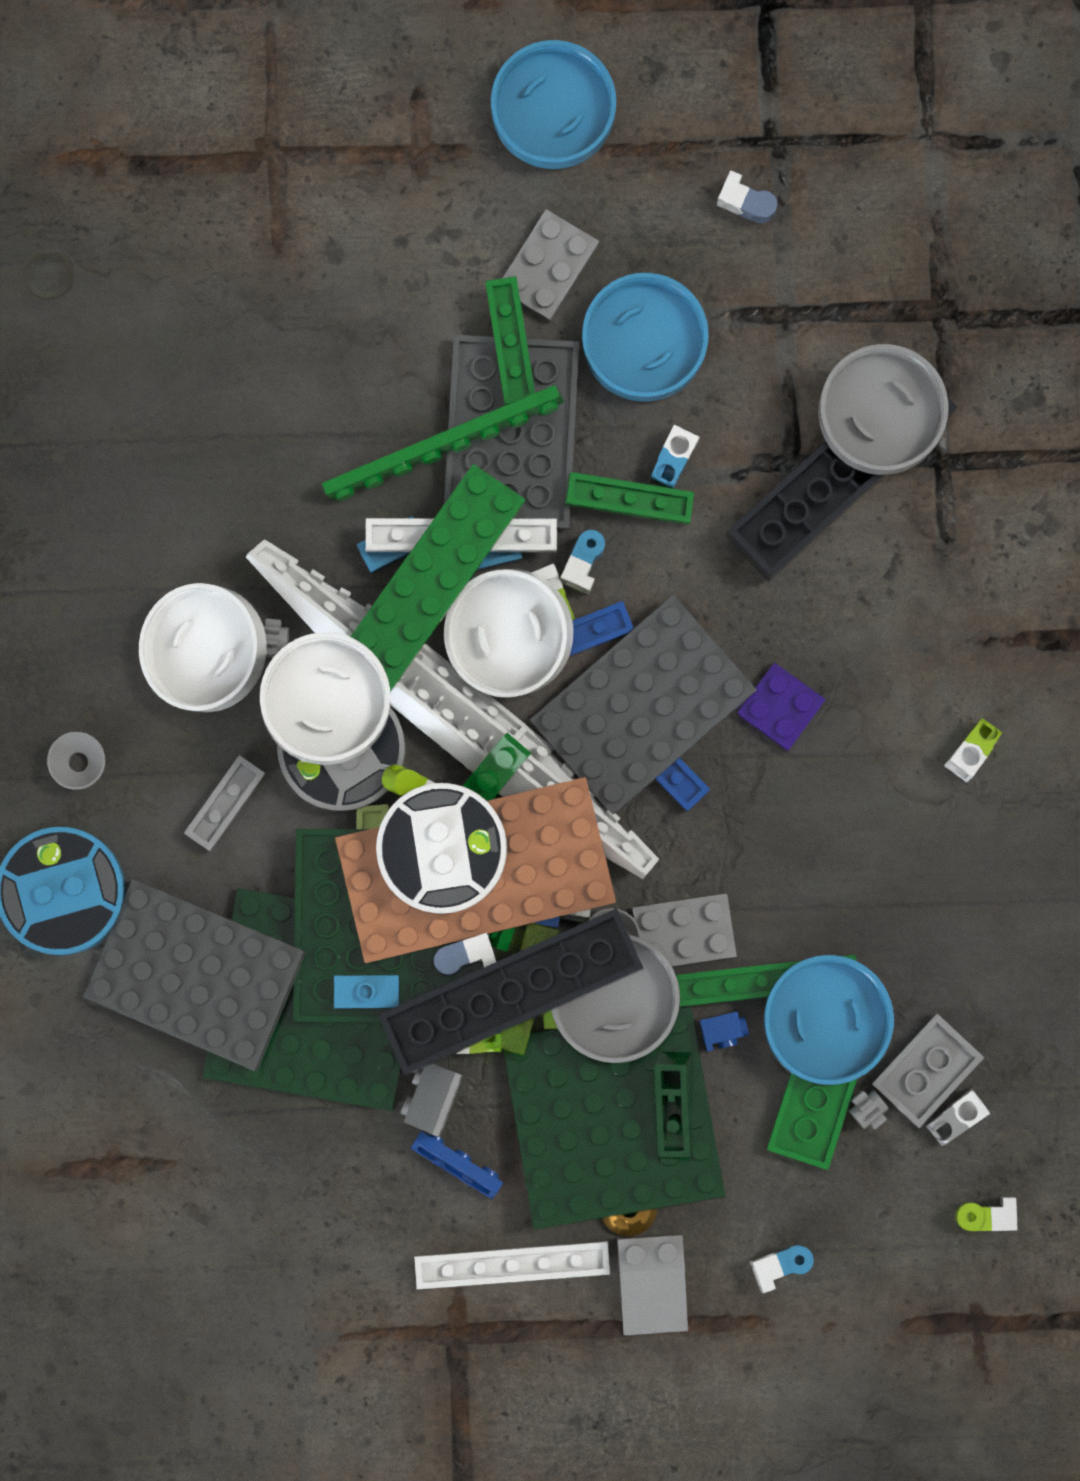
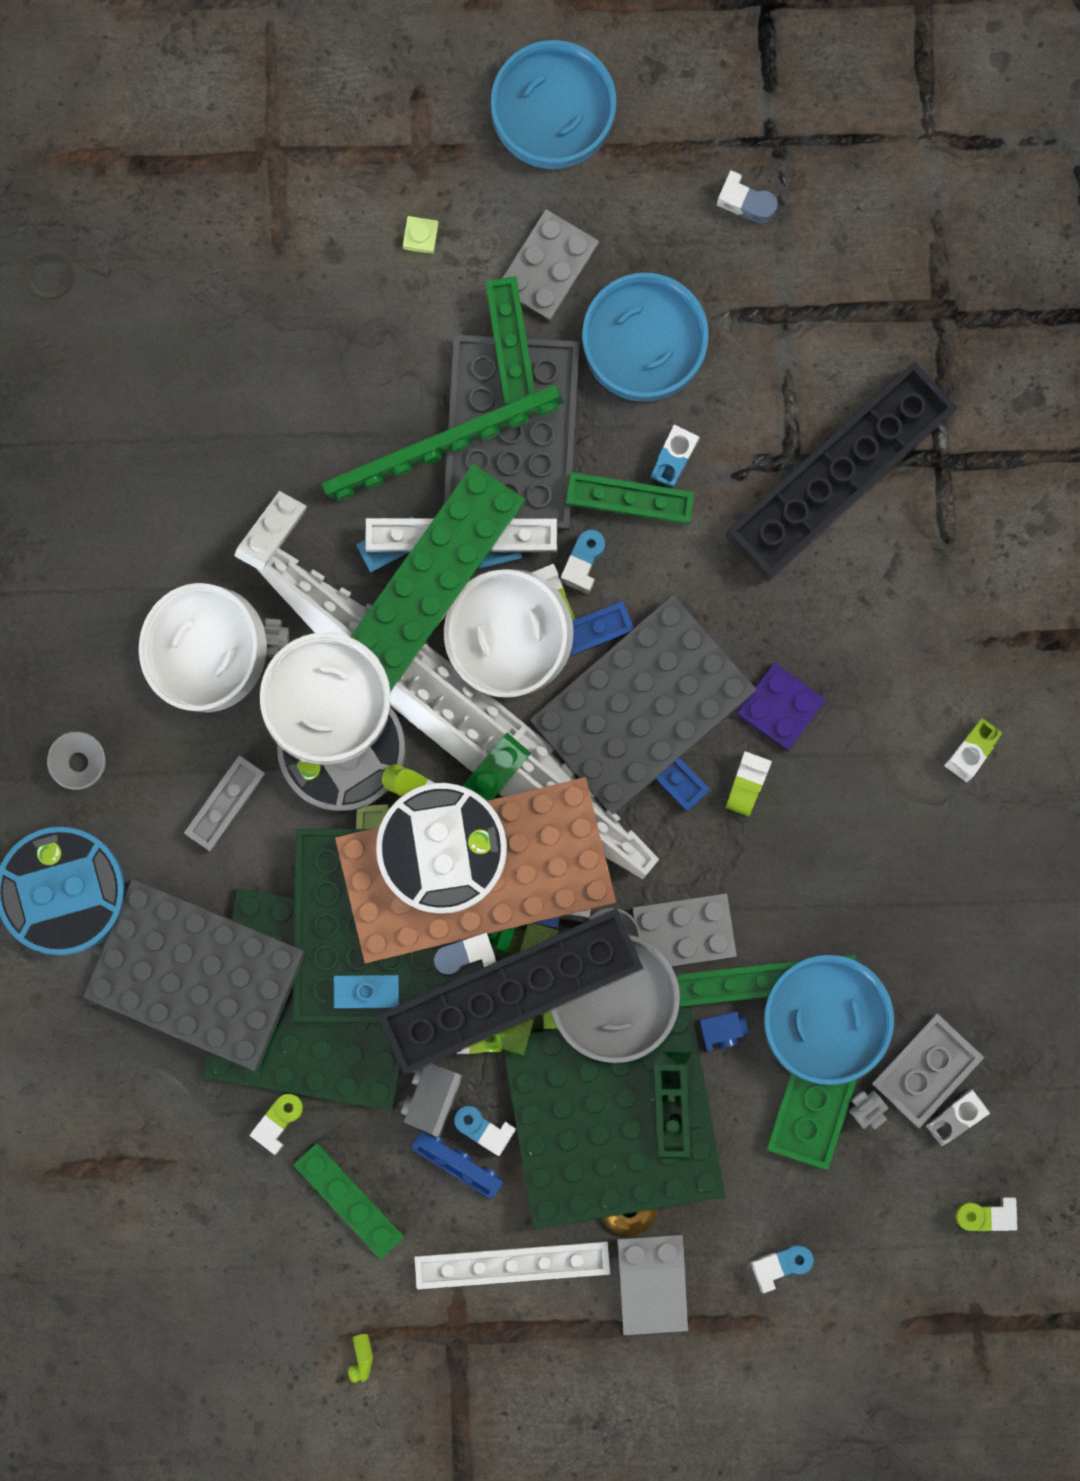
(270, 531): none -> white plate
(285, 1110): none -> leg
(349, 1201): none -> green plate
(364, 1359): none -> lime arm
(420, 235): none -> yellowish green plate
(472, 1124): none -> leg
(747, 783): none -> leg
(883, 409): light grey piece -> none

